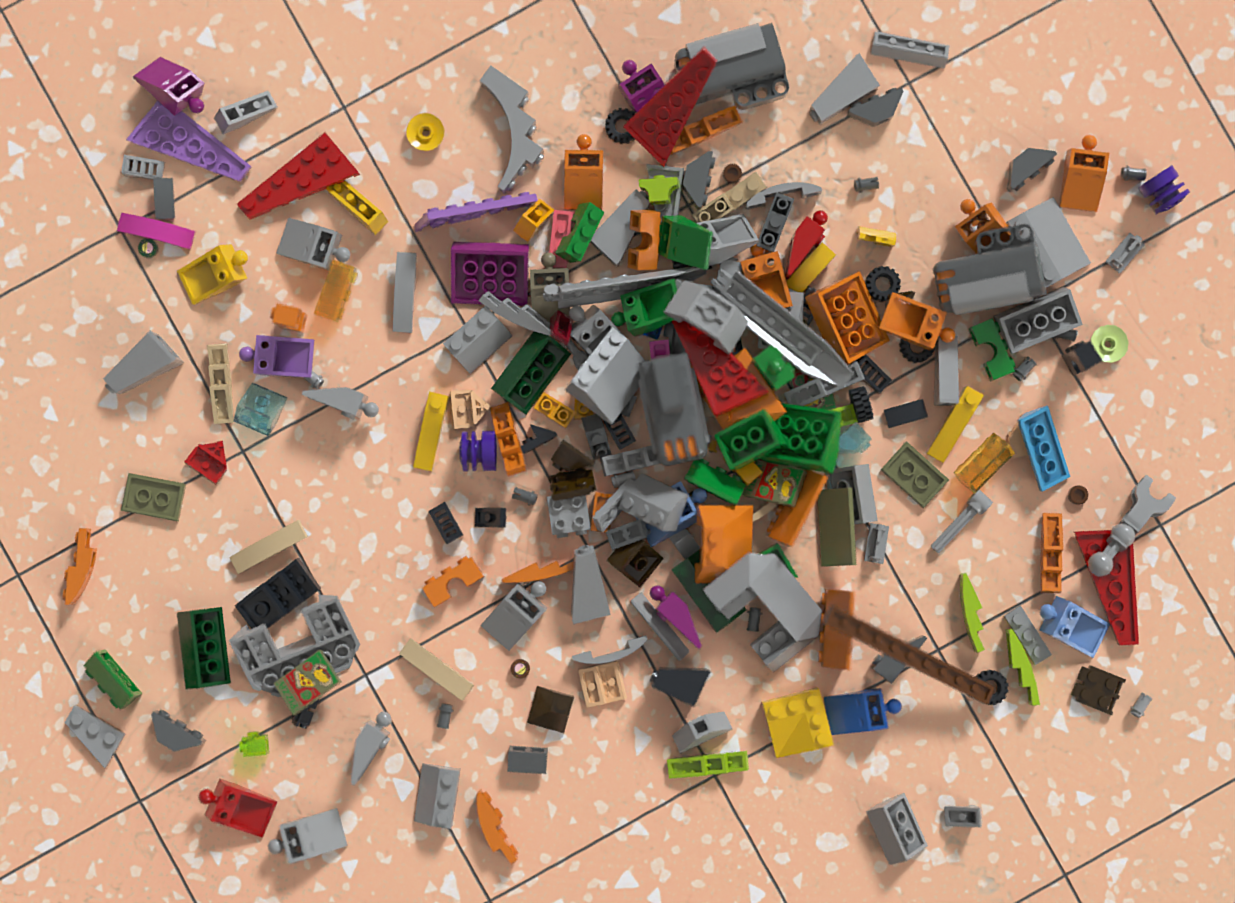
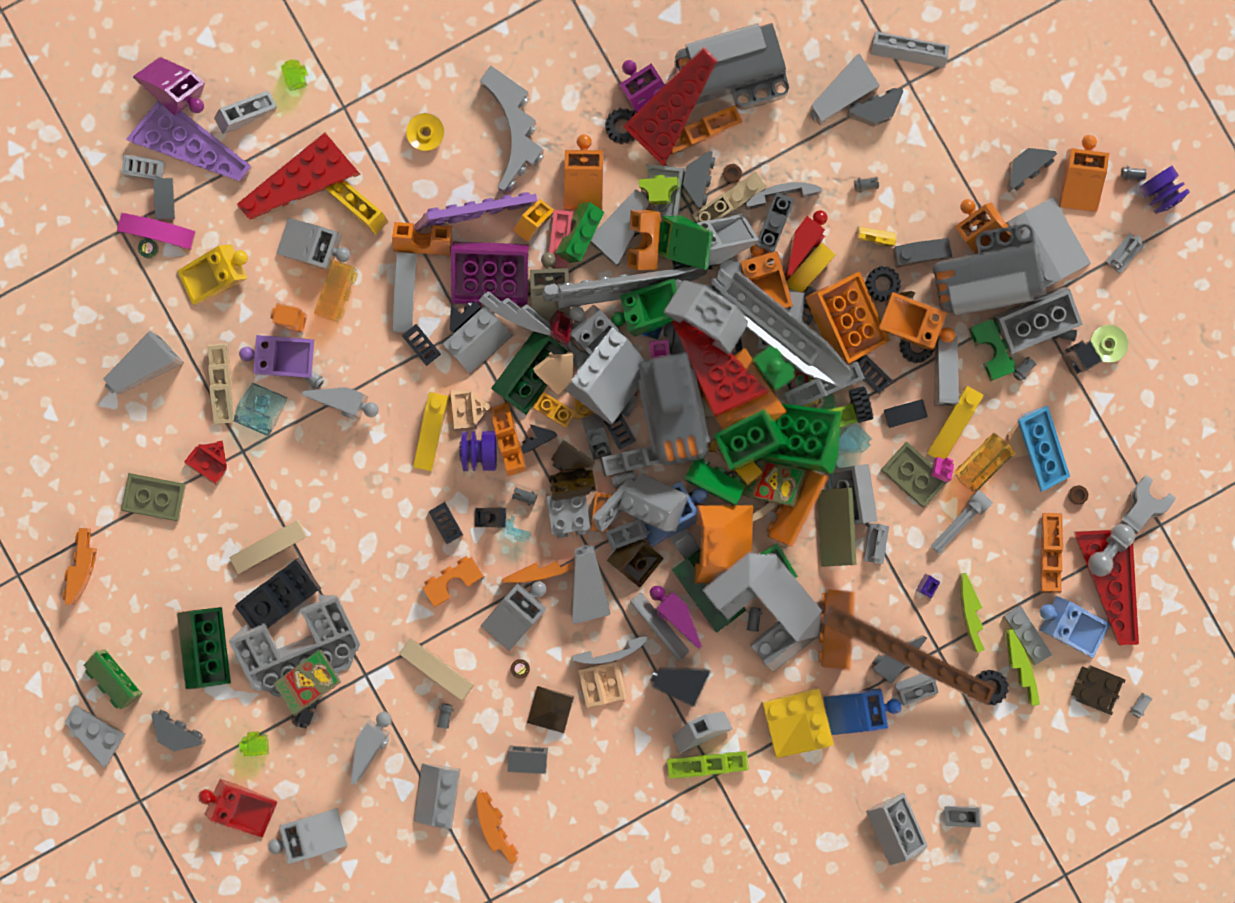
(294, 74): none -> clear neon green brick
(407, 239): none -> orange arch
(429, 359): none -> black slope
(458, 319): none -> black slope
(519, 535): none -> clear light blue bracket
(556, 371): none -> light nougat slope
(916, 688): none -> light grey slope
(921, 252): none -> dark grey slope
(928, 586): none -> dark purple slope
(943, 469): none -> dark pink tile

